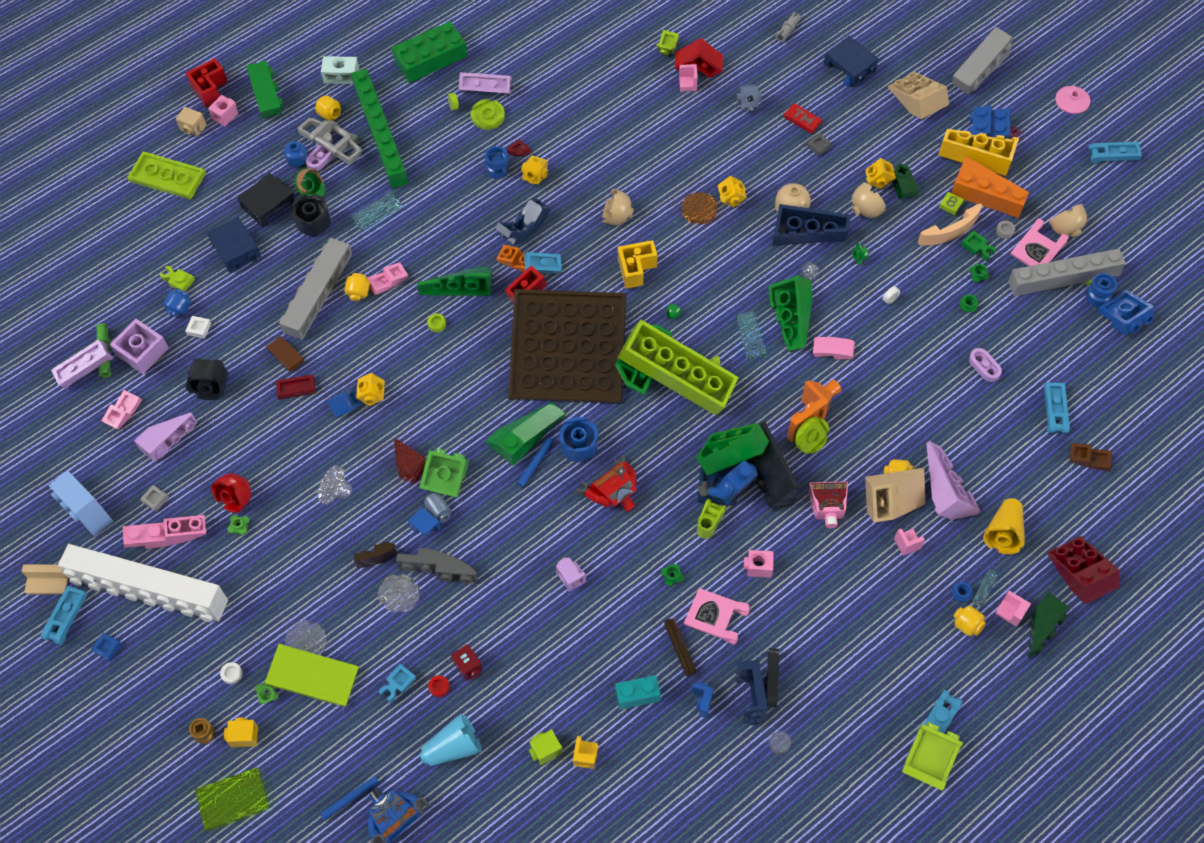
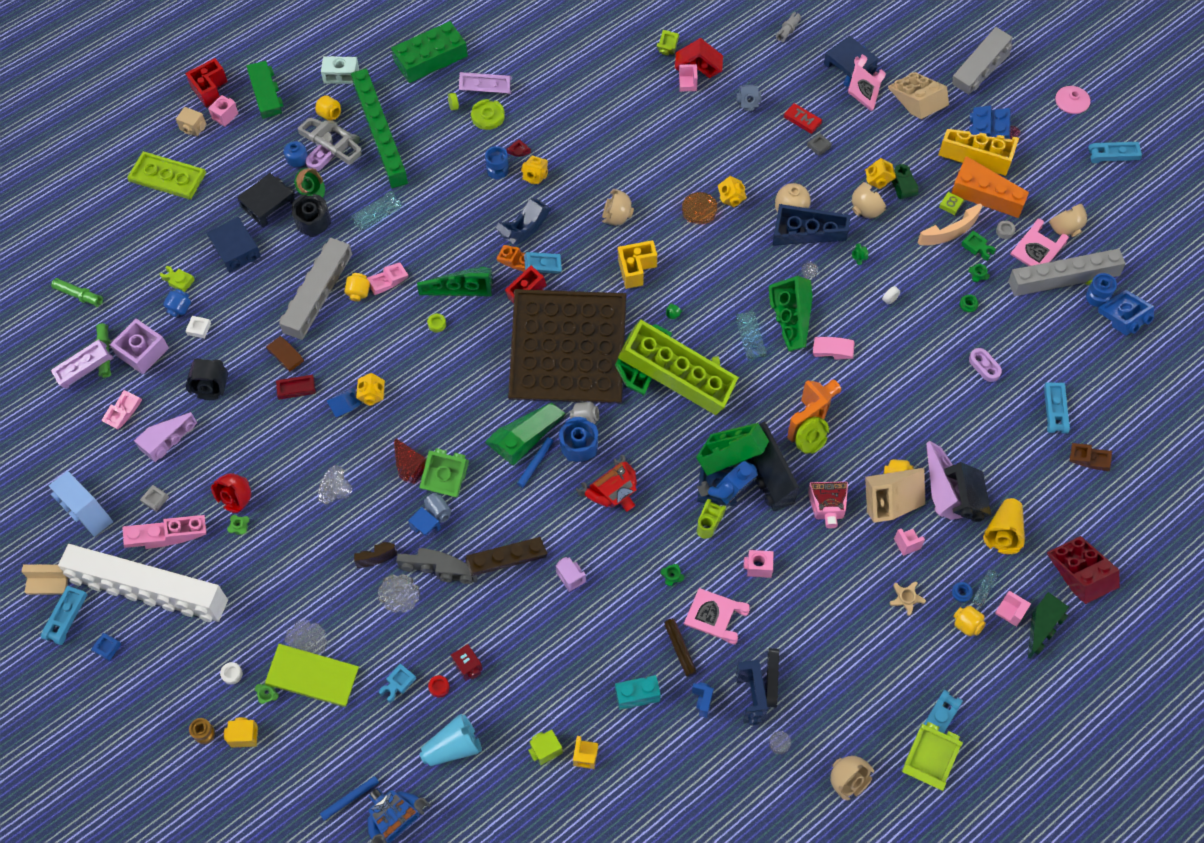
(84, 295): none -> bright green pin
(232, 799): clear neon green tile -> none
(506, 556): none -> dark brown plate
(586, 410): none -> light grey head
(850, 776): none -> tan cylinder
(863, 85): none -> bright pink flag
(907, 597): none -> tan animal
(972, 492): none -> black panel

